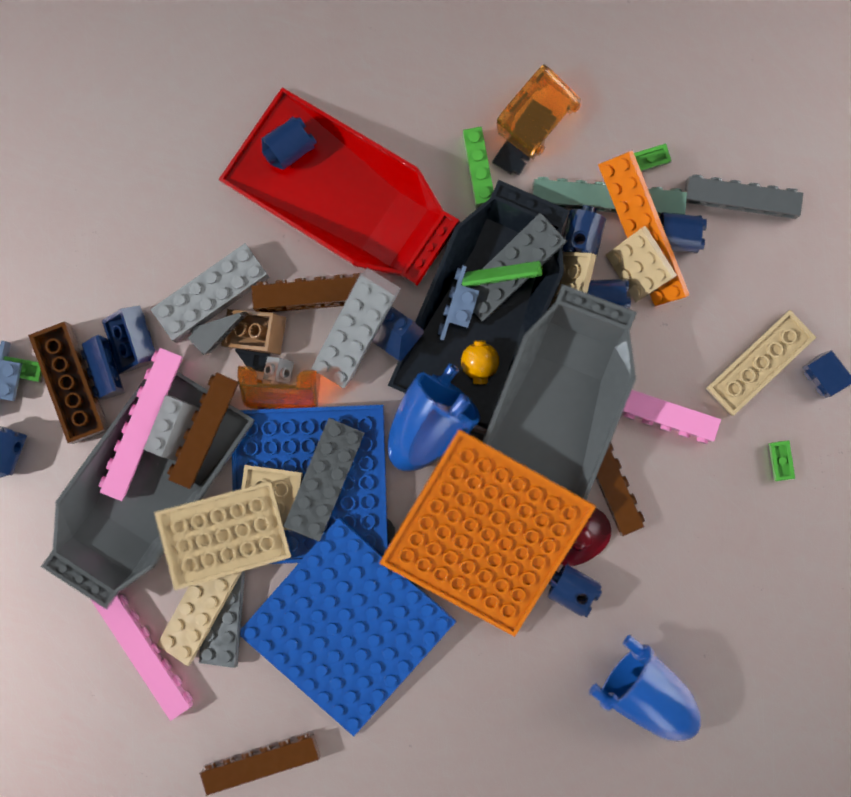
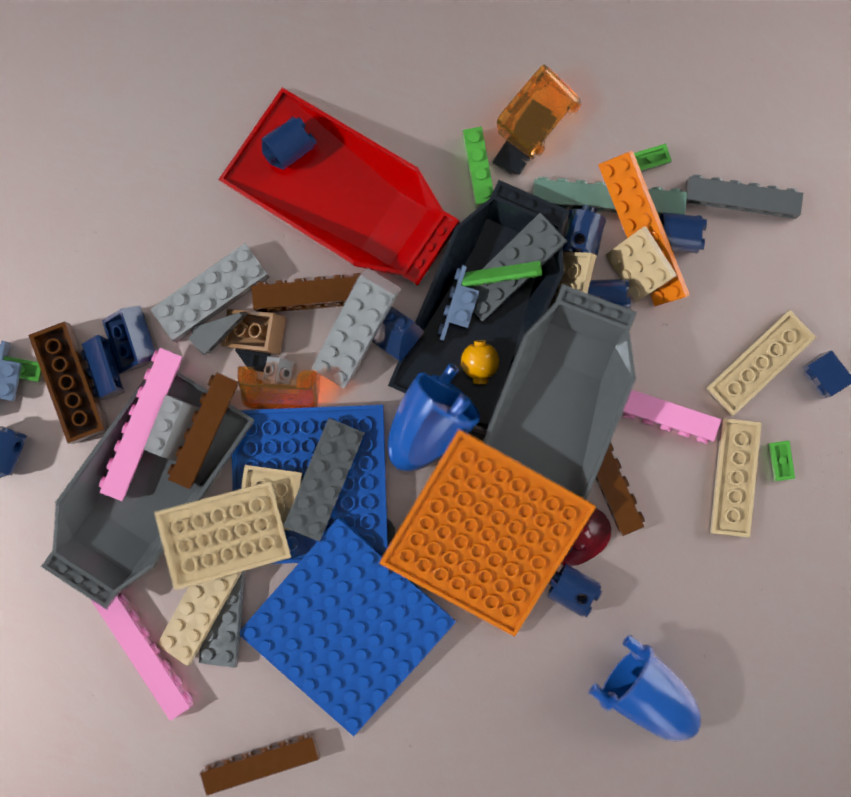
(735, 477): none -> tan plate

